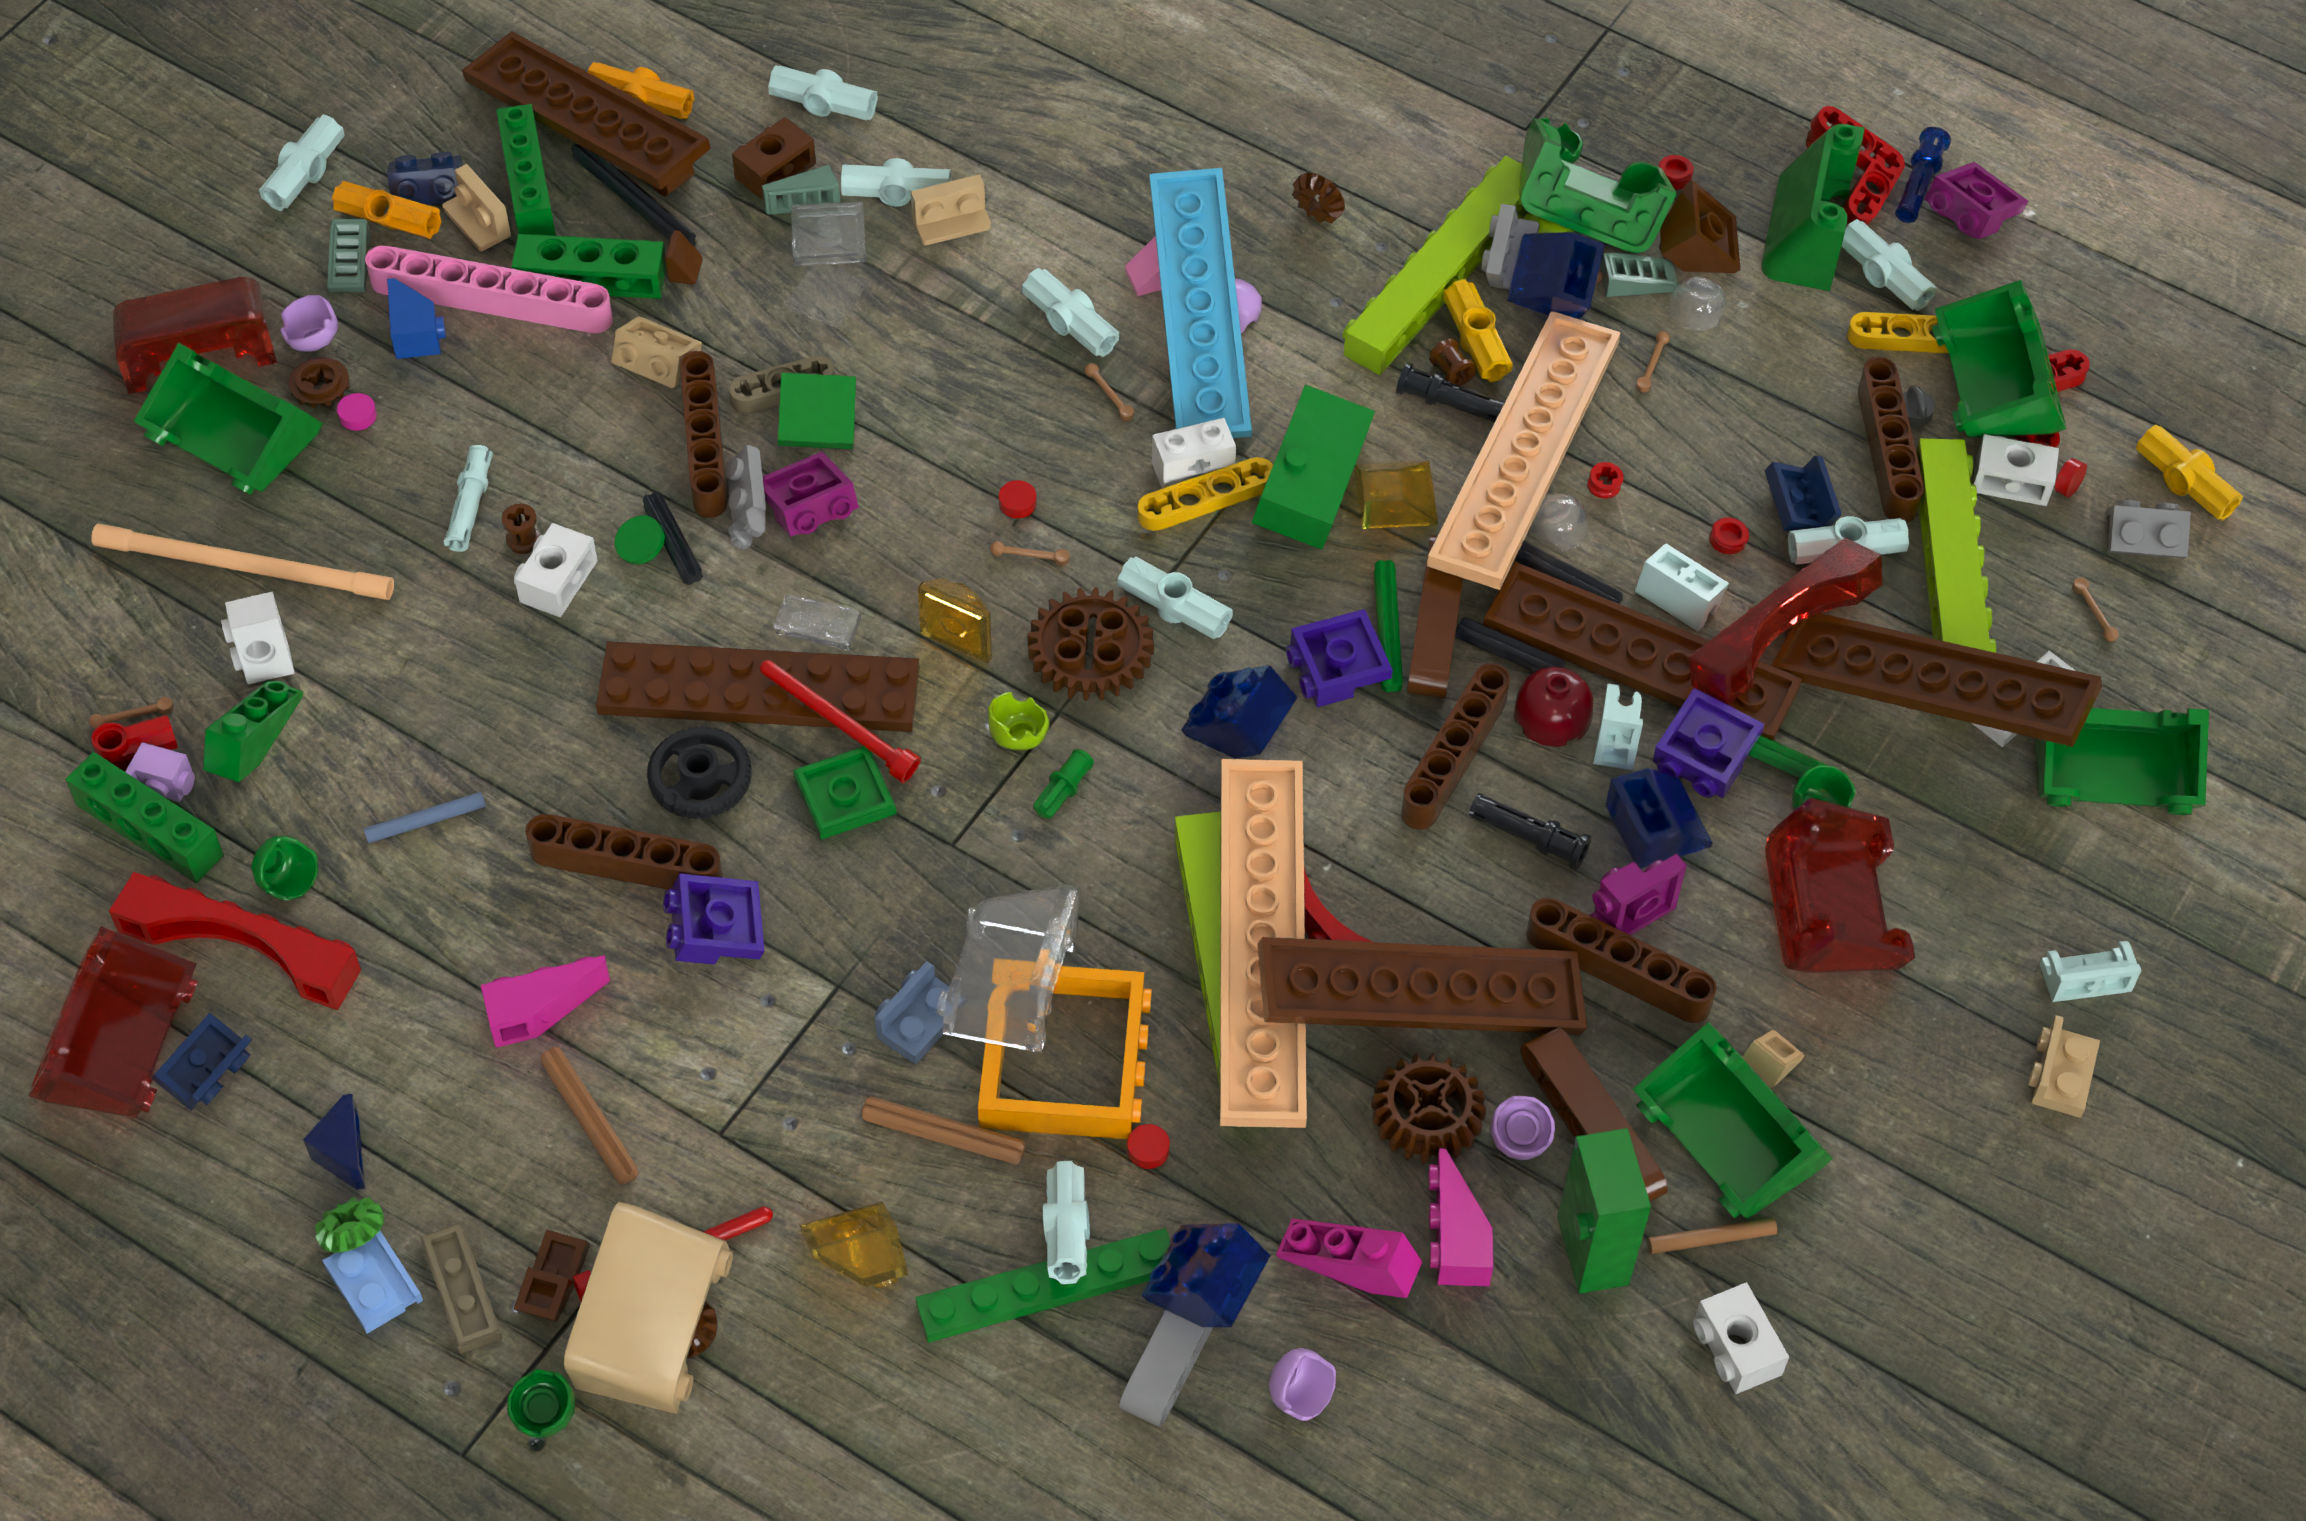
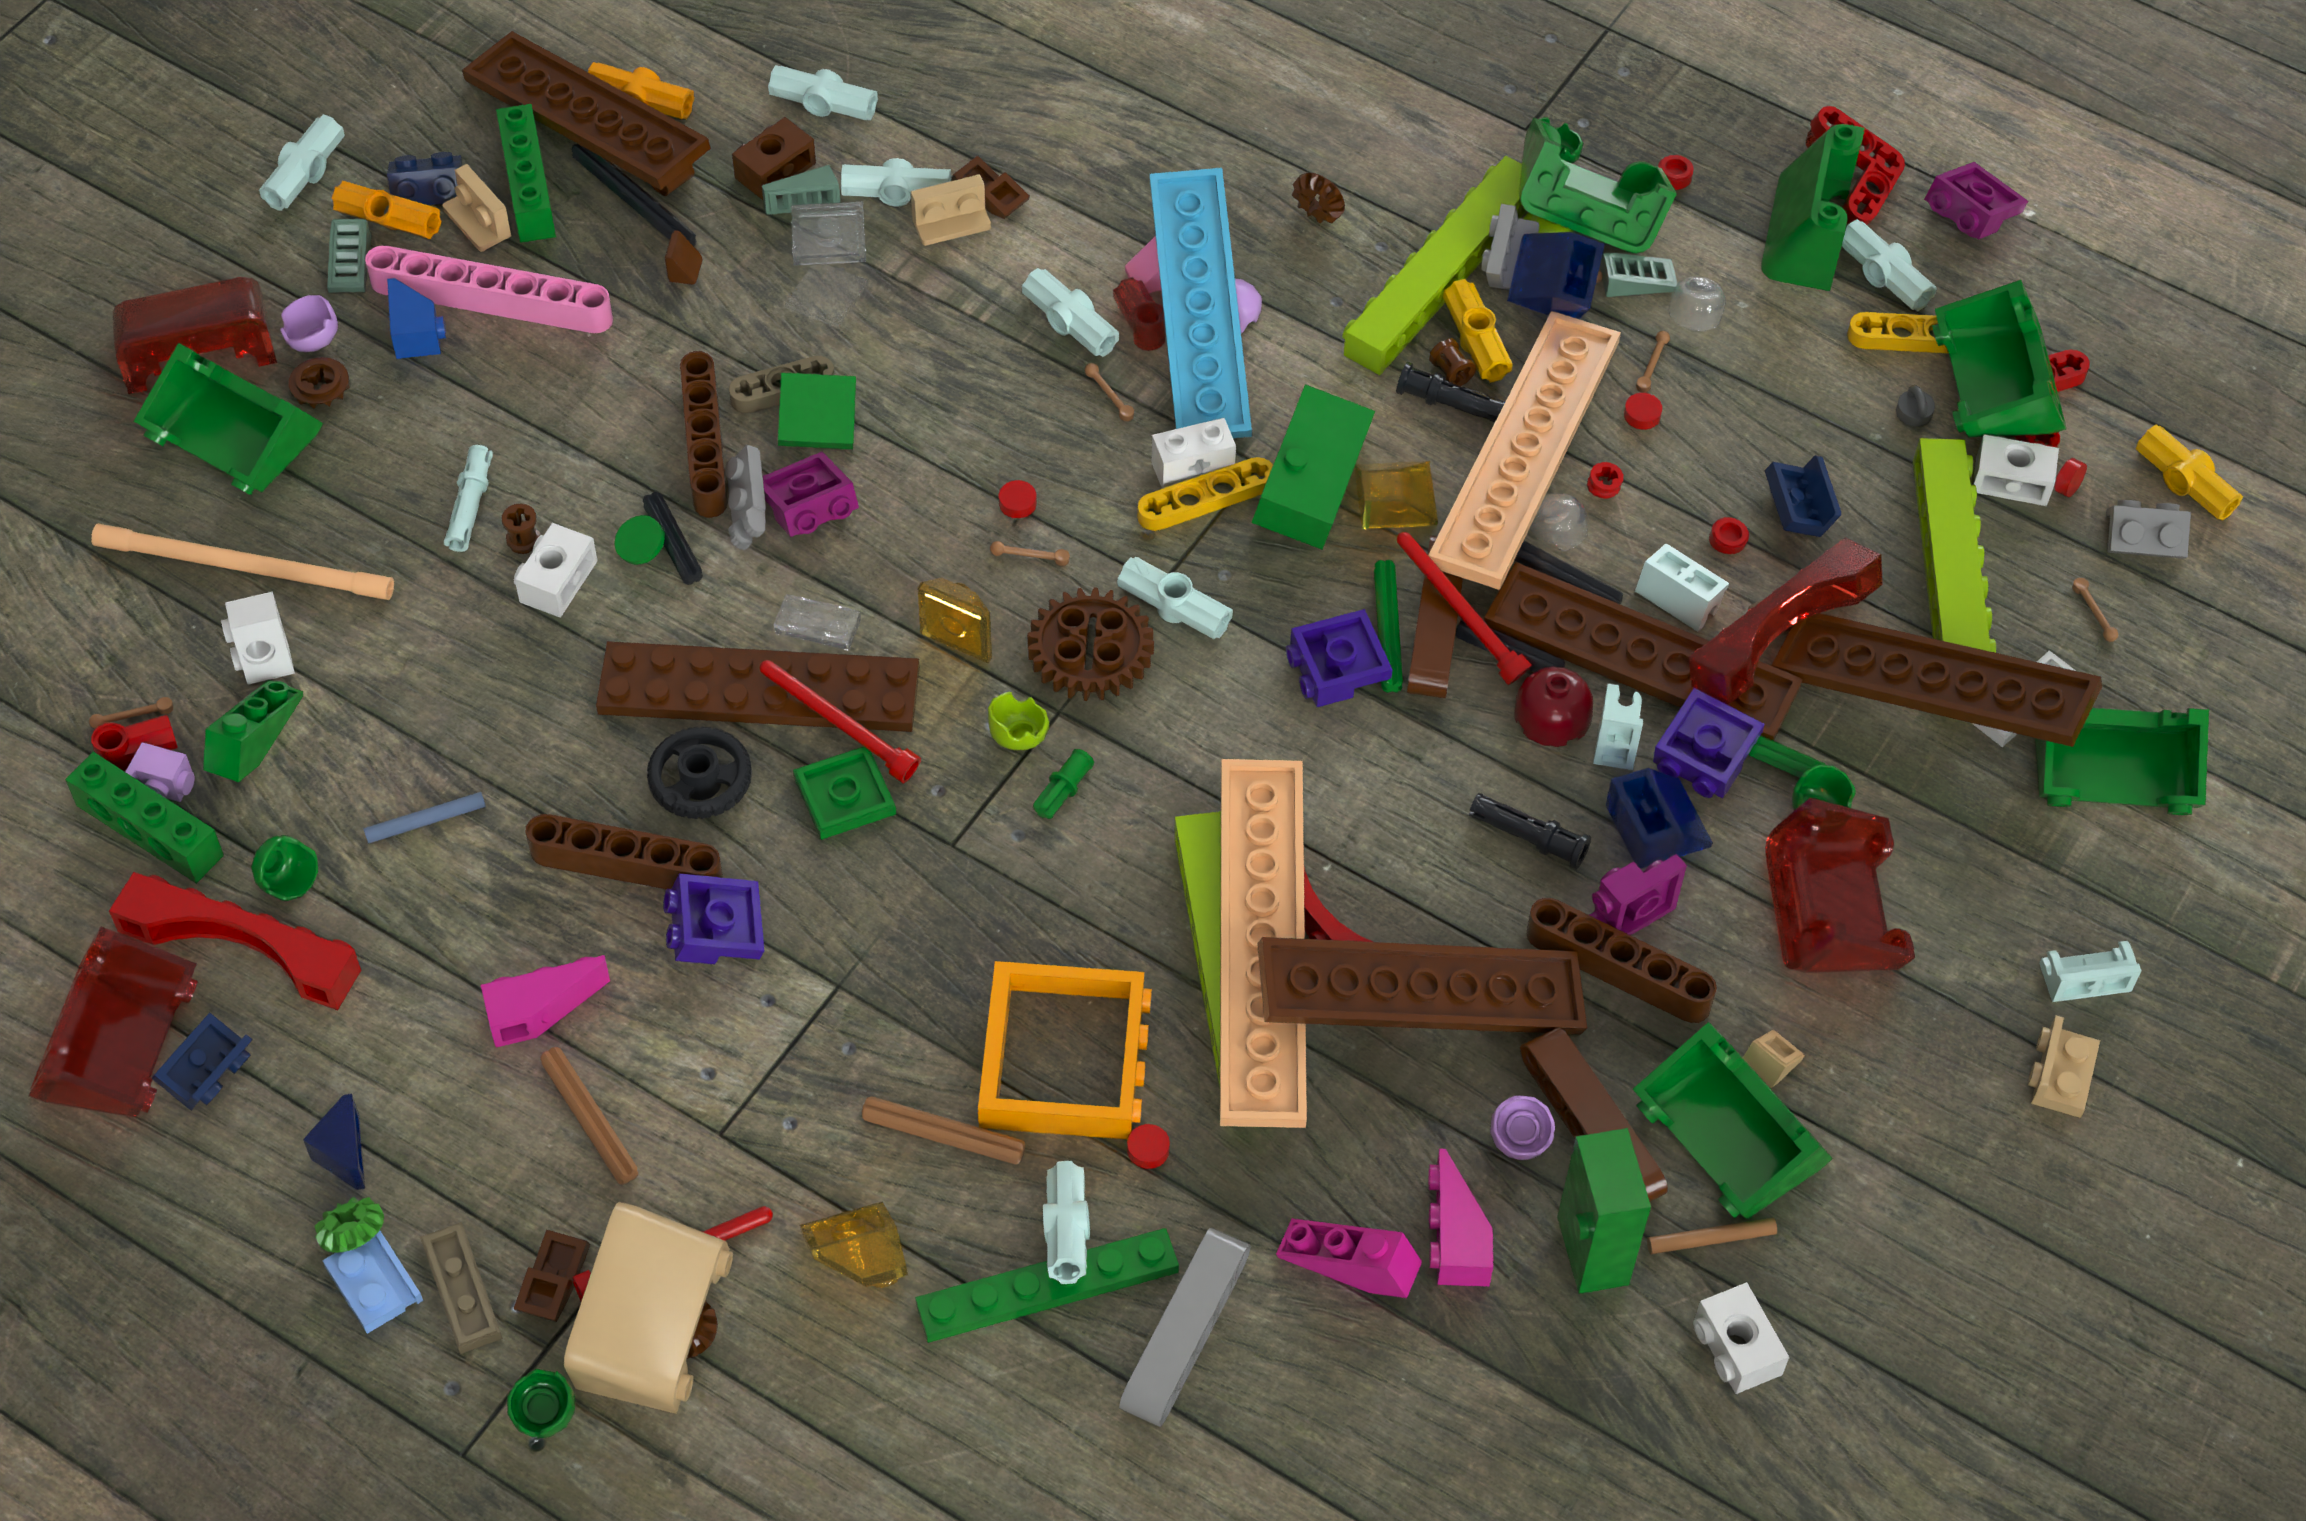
(356, 411): dark pink tile -> none
(618, 265): green brick -> none
(652, 350): tan bracket -> none
(910, 1018): sand blue bracket -> none
(1001, 191): none -> reddish brown slope
(1011, 967): clear windscreen -> none
(1141, 314): none -> clear red piece
(1207, 1273): clear blue slope -> none
(1240, 711): clear blue slope -> none
(1302, 1383): lavender hair -> none
(1428, 1087): reddish brown gear -> none
(1452, 760): reddish brown beam -> none
(1510, 663): none -> red piece
(1643, 411): none -> red tile
(1700, 233): reddish brown slope -> none
(1880, 536): light aqua piece -> none
(1890, 439): reddish brown beam -> none
(1910, 204): clear blue pin -> none

